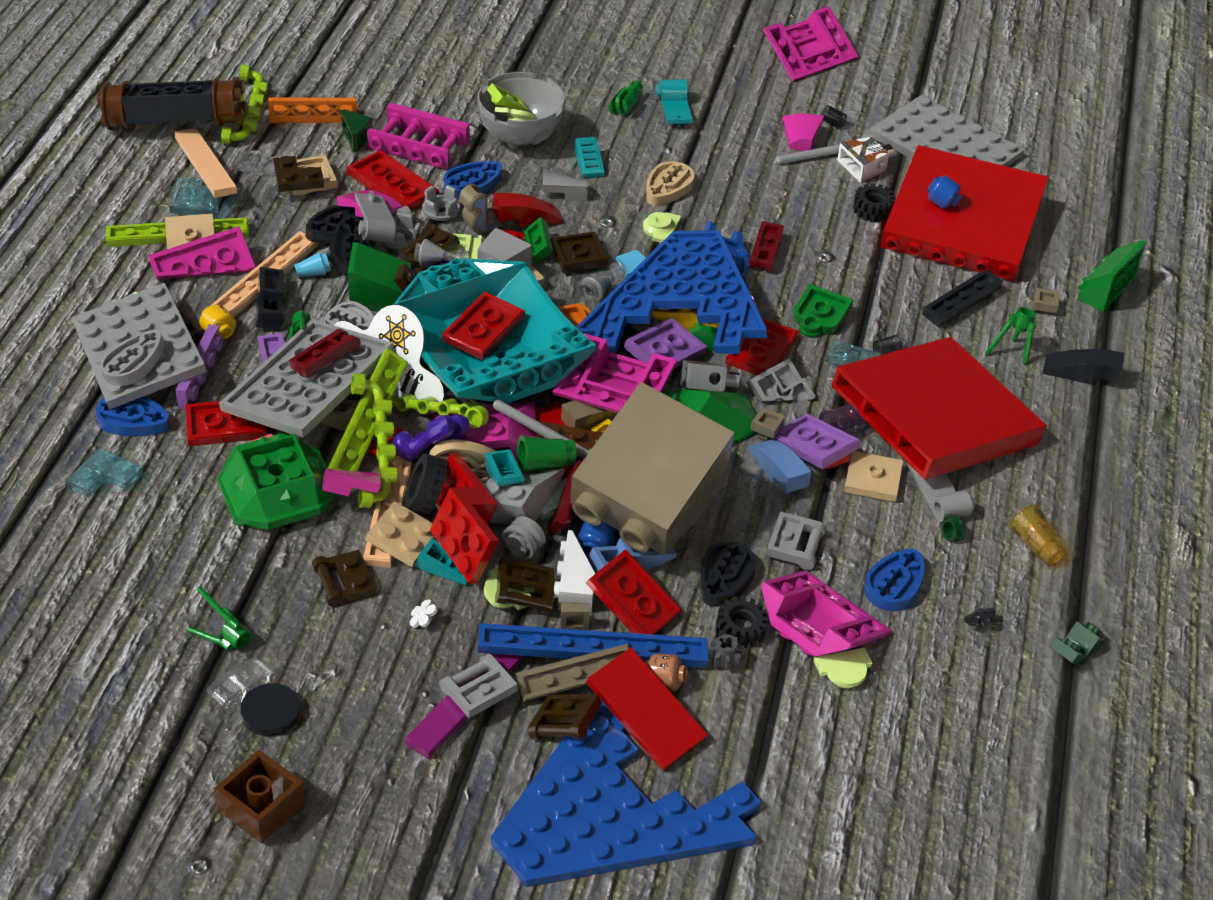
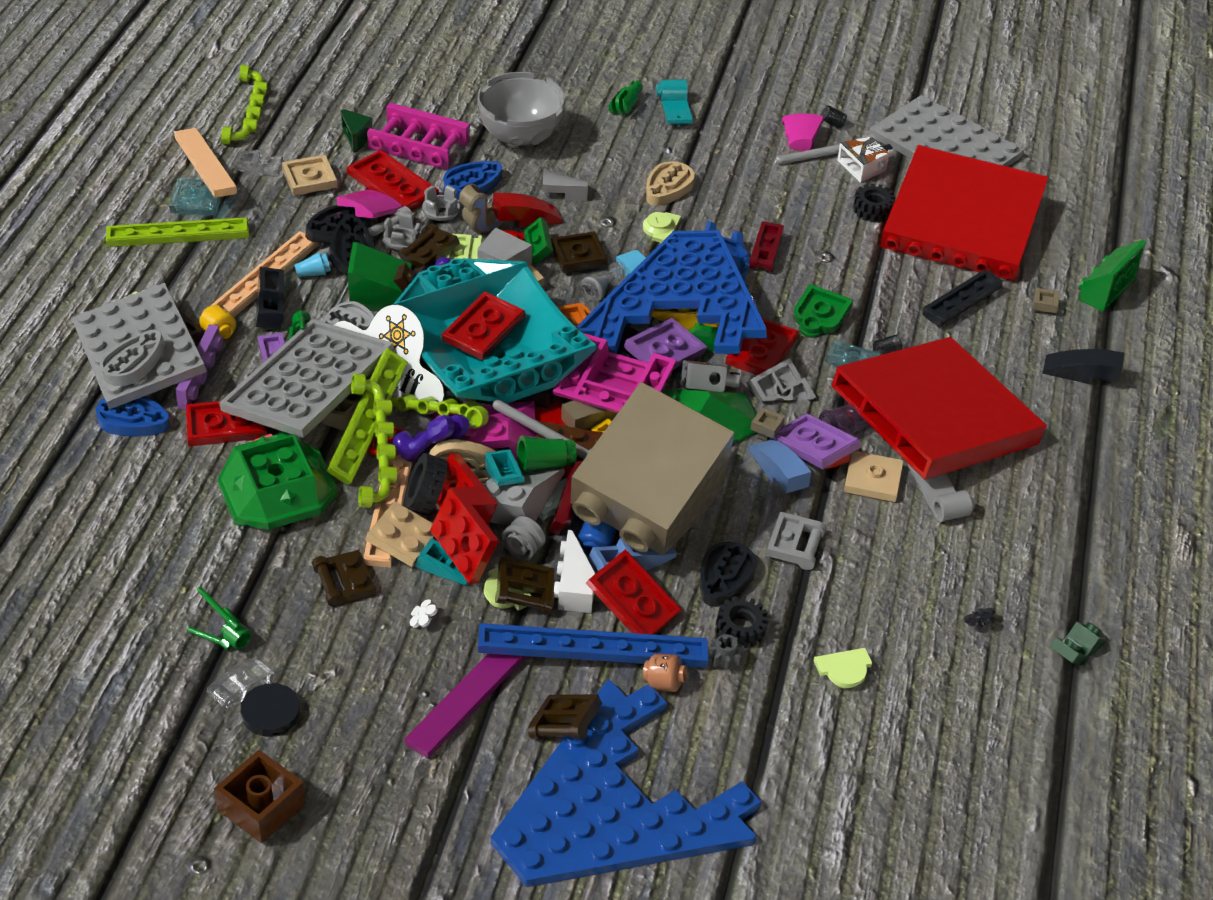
(103, 467): clear light blue plate -> none
(172, 102): brick -> none
(188, 228): tan plate -> none
(211, 255): dark pink wing -> none
(292, 179): dark brown plate -> none
(309, 109): orange fence -> none
(324, 352): dark red plate -> none
(343, 480): dark pink slope -> none
(377, 220): light grey door -> none
(429, 253): light grey piece -> none
(482, 691): light grey plate -> none
(505, 98): lime plate -> none
(518, 115): yellowish green piece -> none
(564, 674): dark tan tile -> none
(575, 616): dark tan plate -> none
(588, 155): teal slope -> none
(646, 708): red tile -> none
(811, 44): dark pink slope -> none
(817, 615): dark pink slope -> none
(907, 585): blue piece -> none
(944, 192): blue head -> none
(953, 528): dark green plate -> none
(1021, 322): green plant -> none
(1038, 535): clear yellow plant -> none

